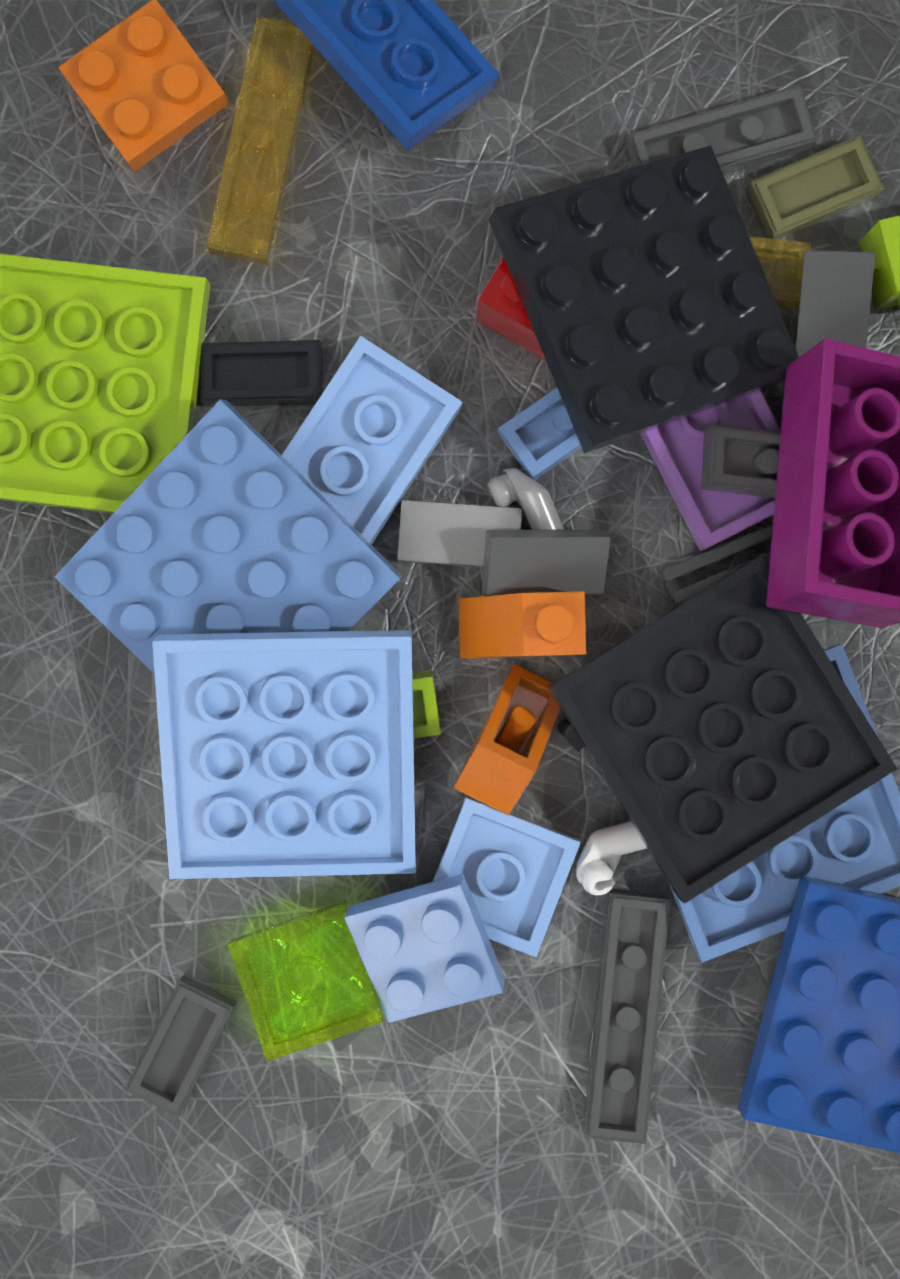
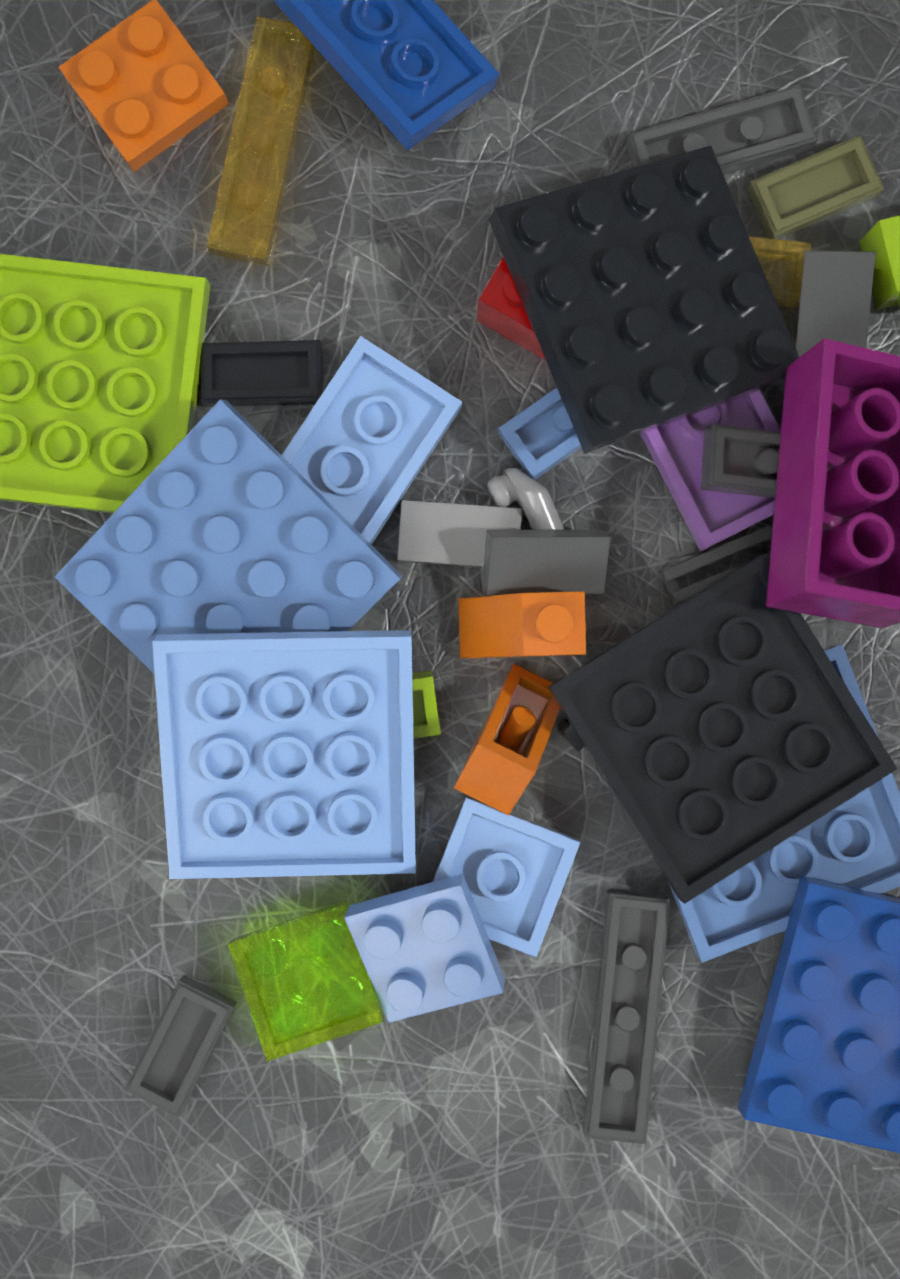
(603, 854): white arm -> none

